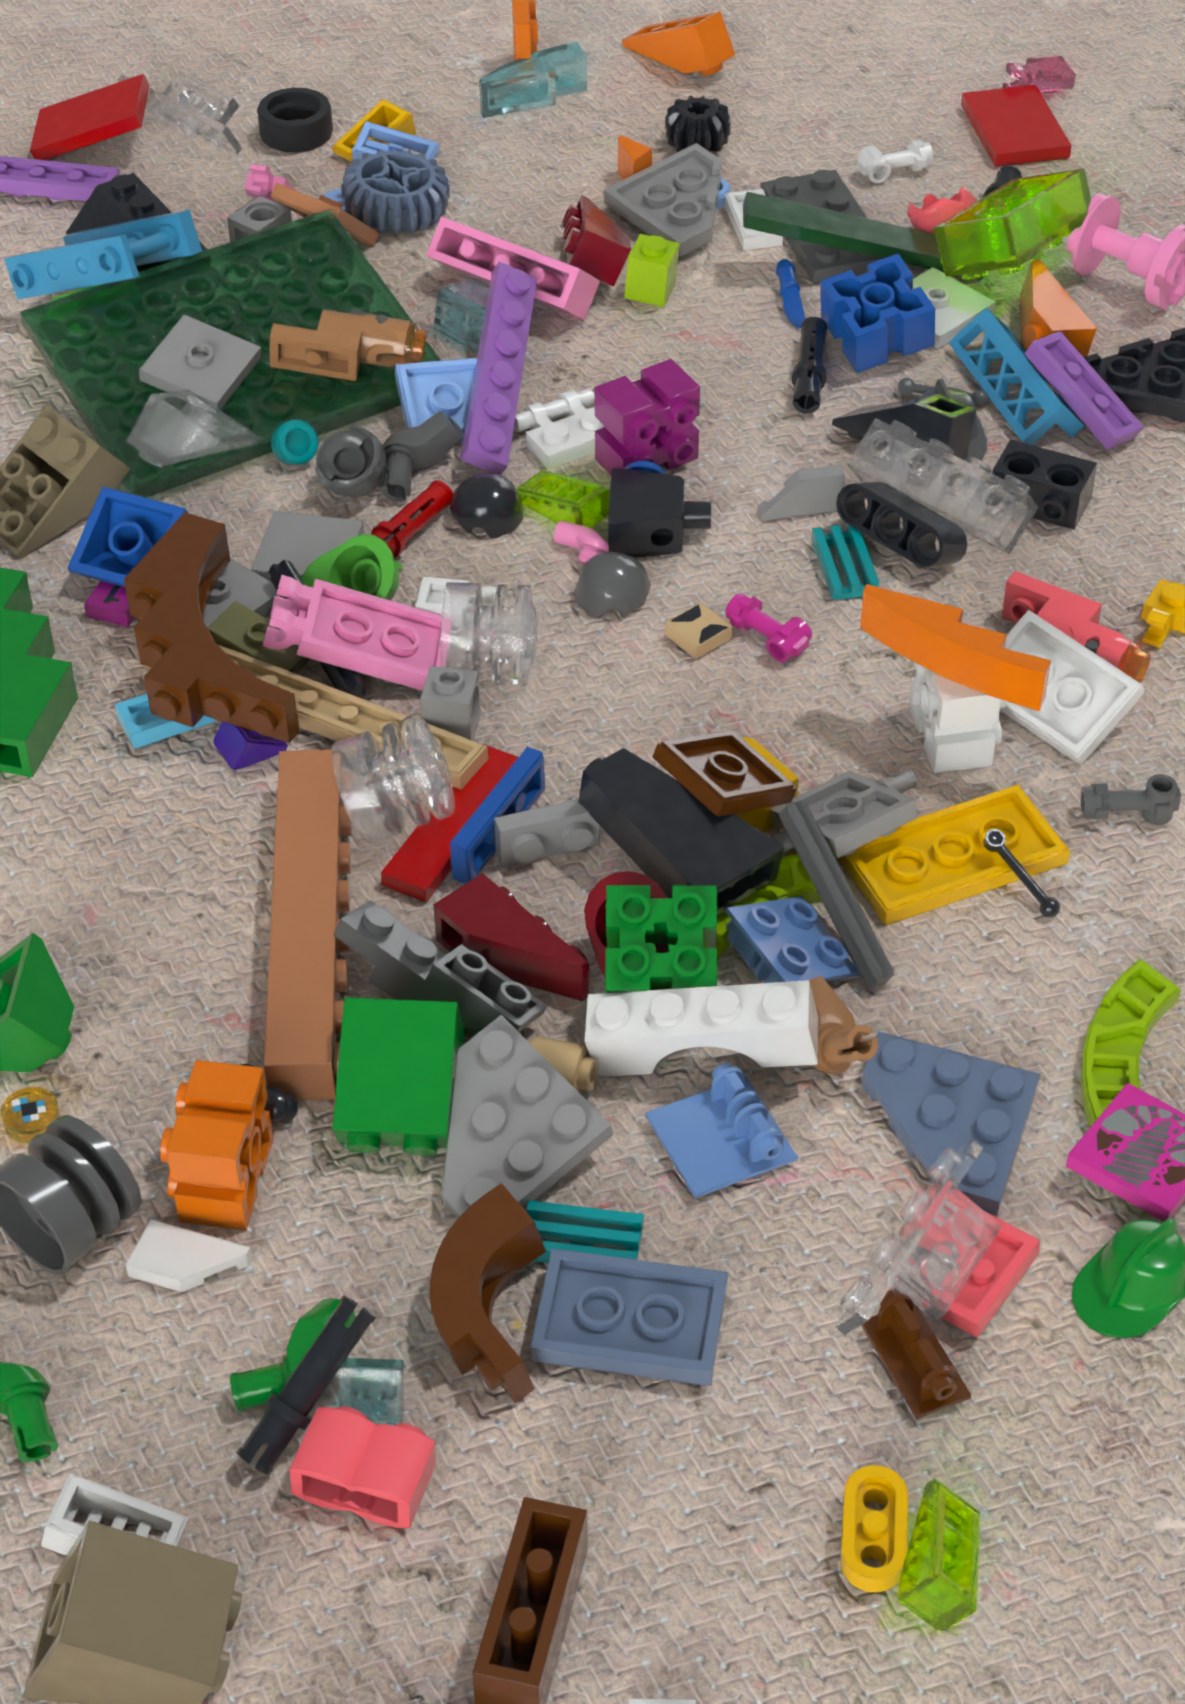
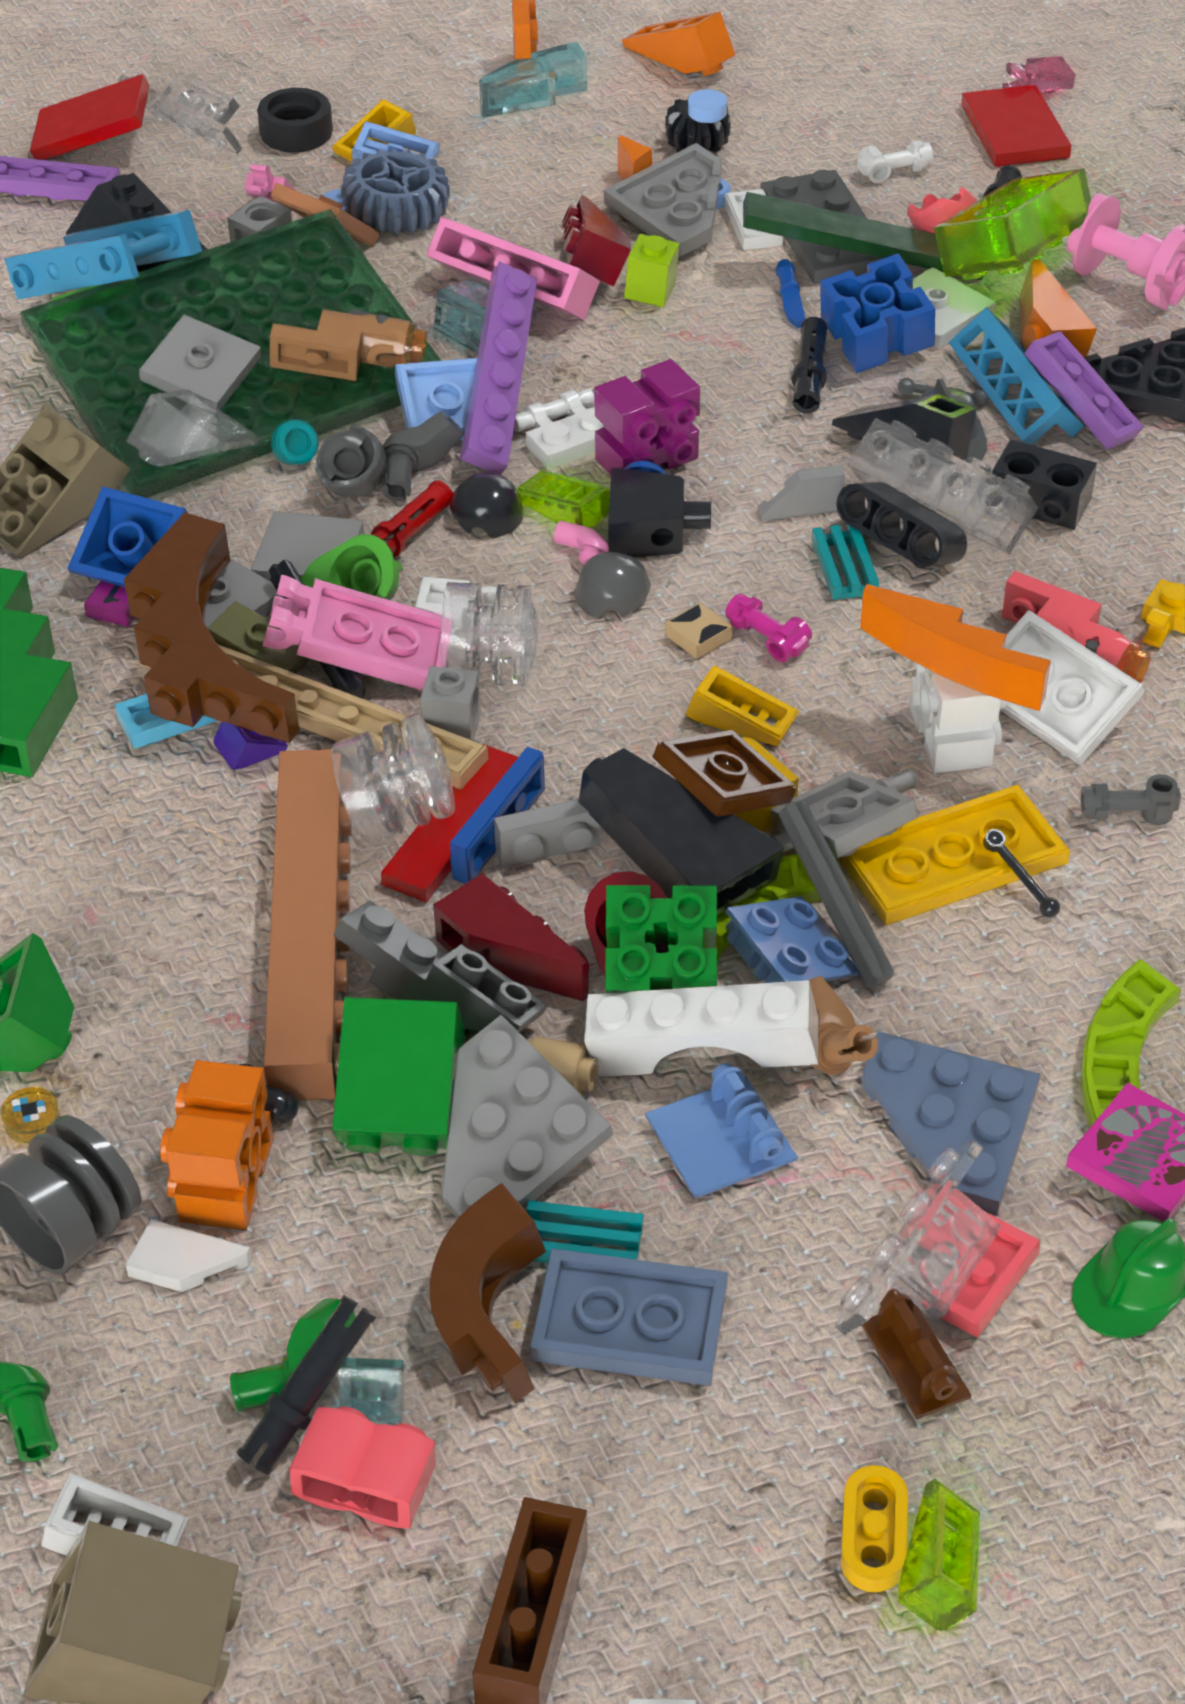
(707, 106): none -> light blue tile
(726, 703): none -> yellow slope

